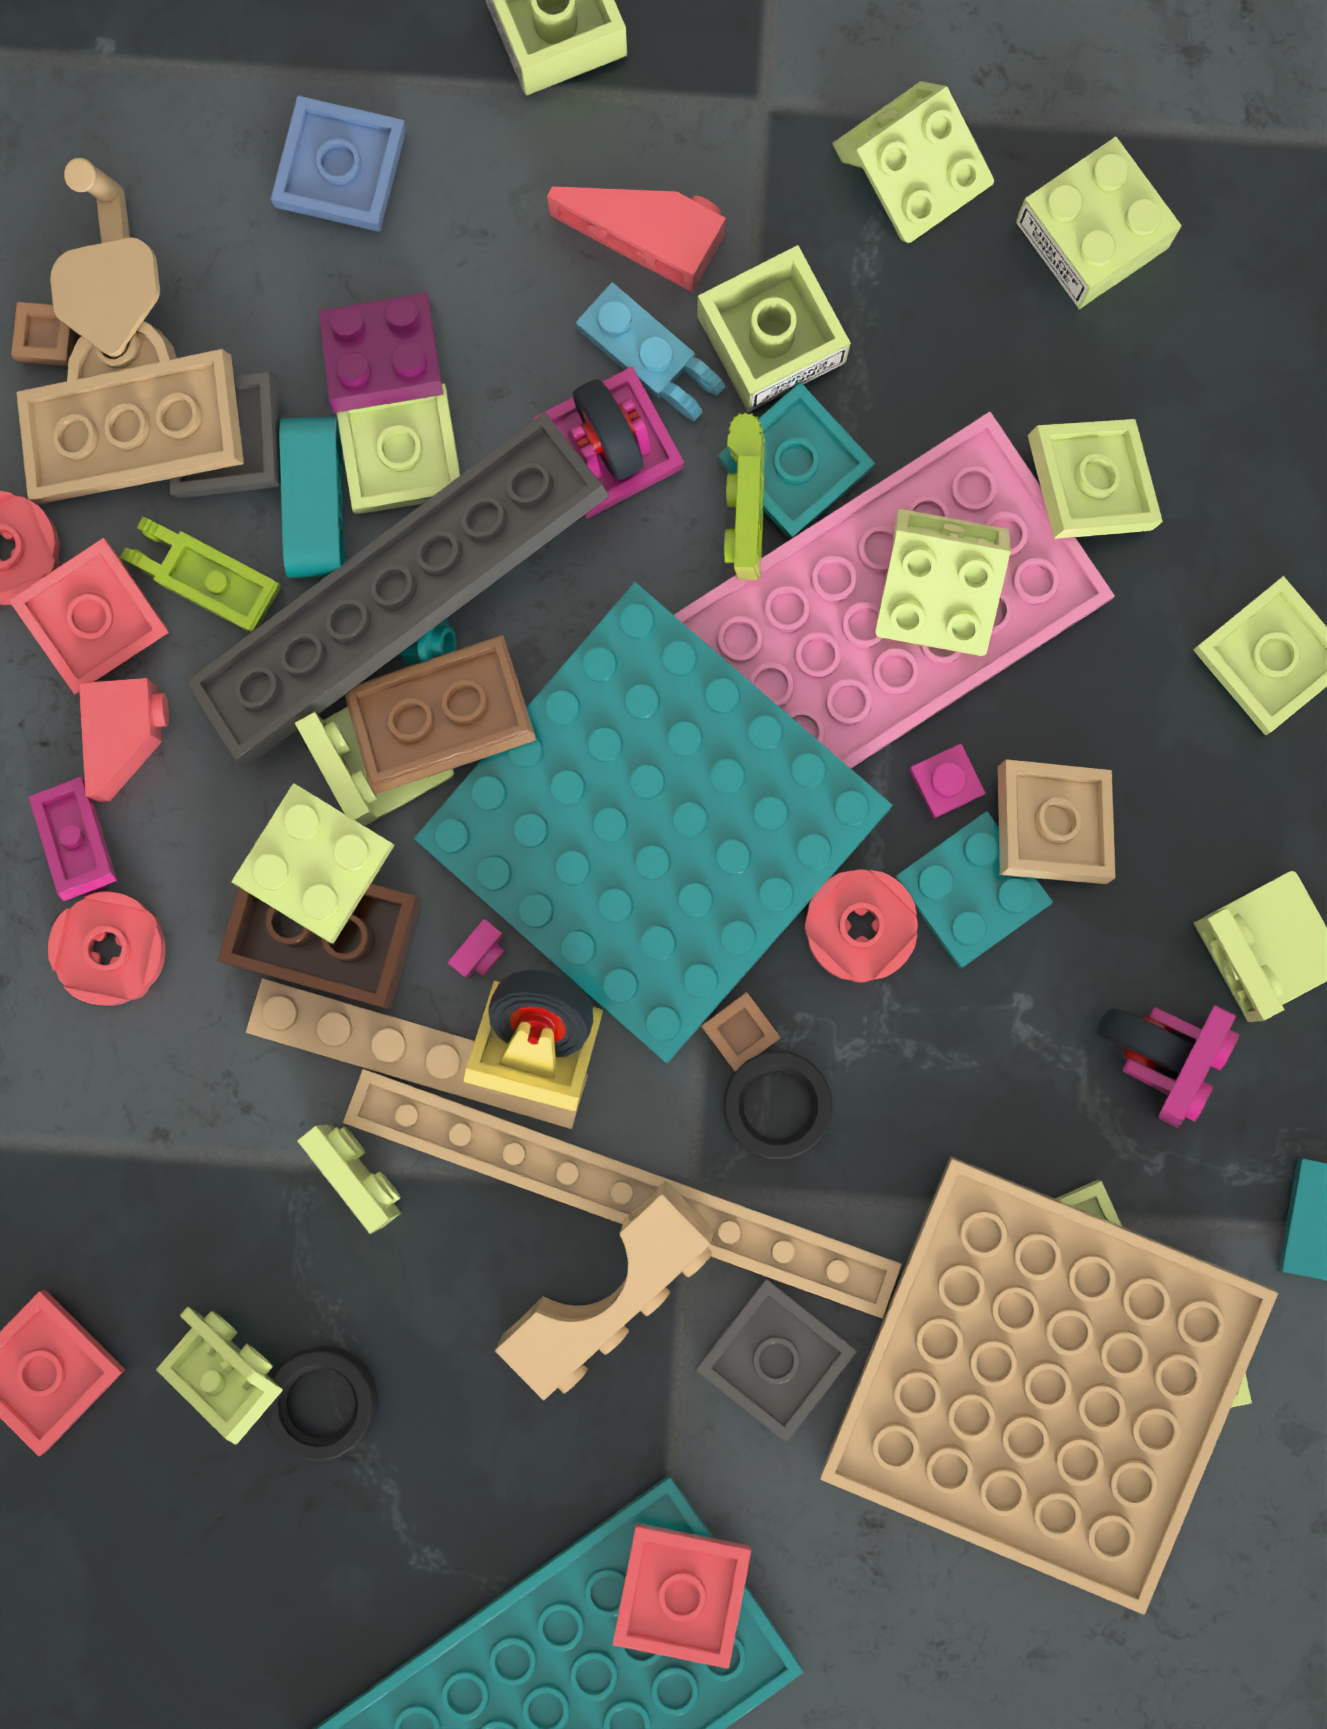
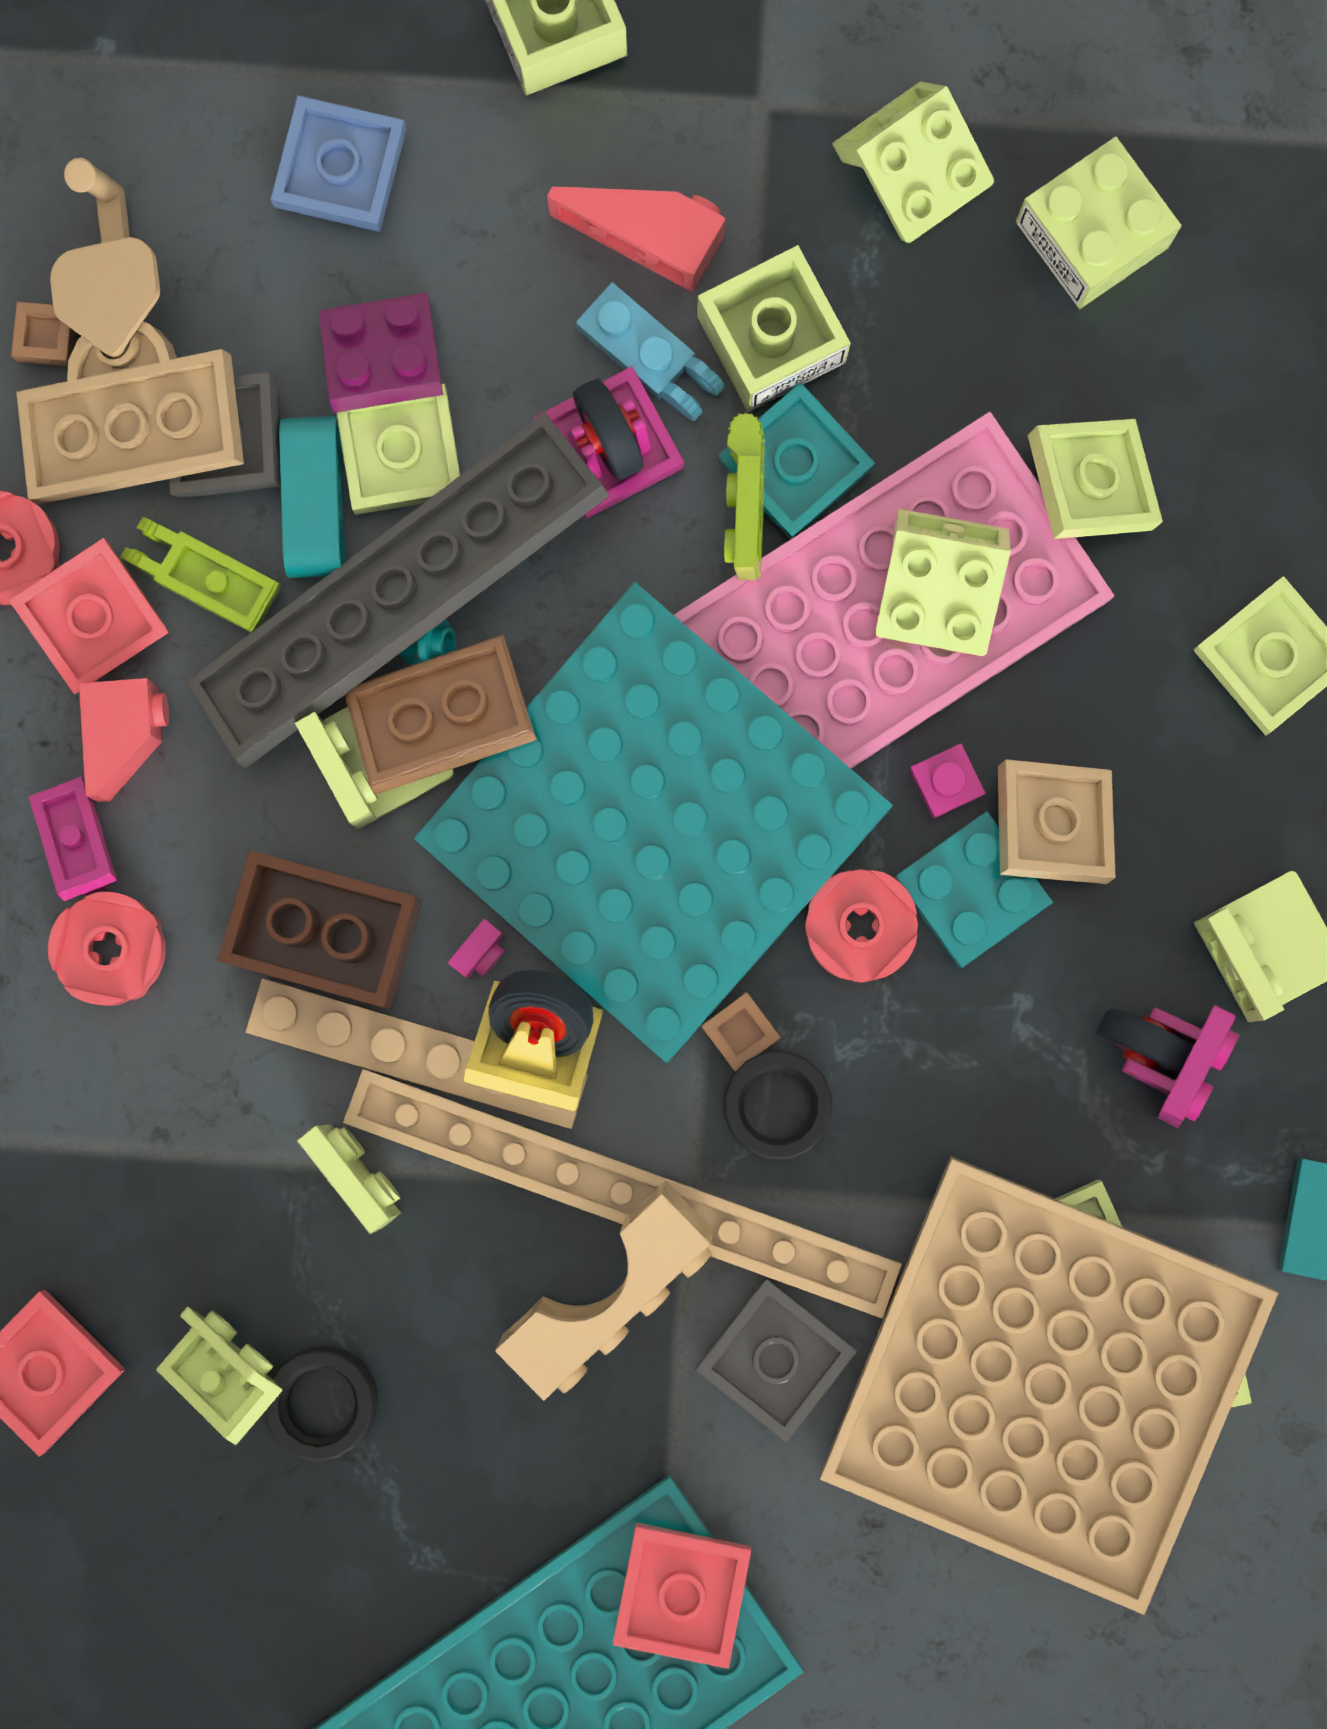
(313, 863): yellowish green plate -> none

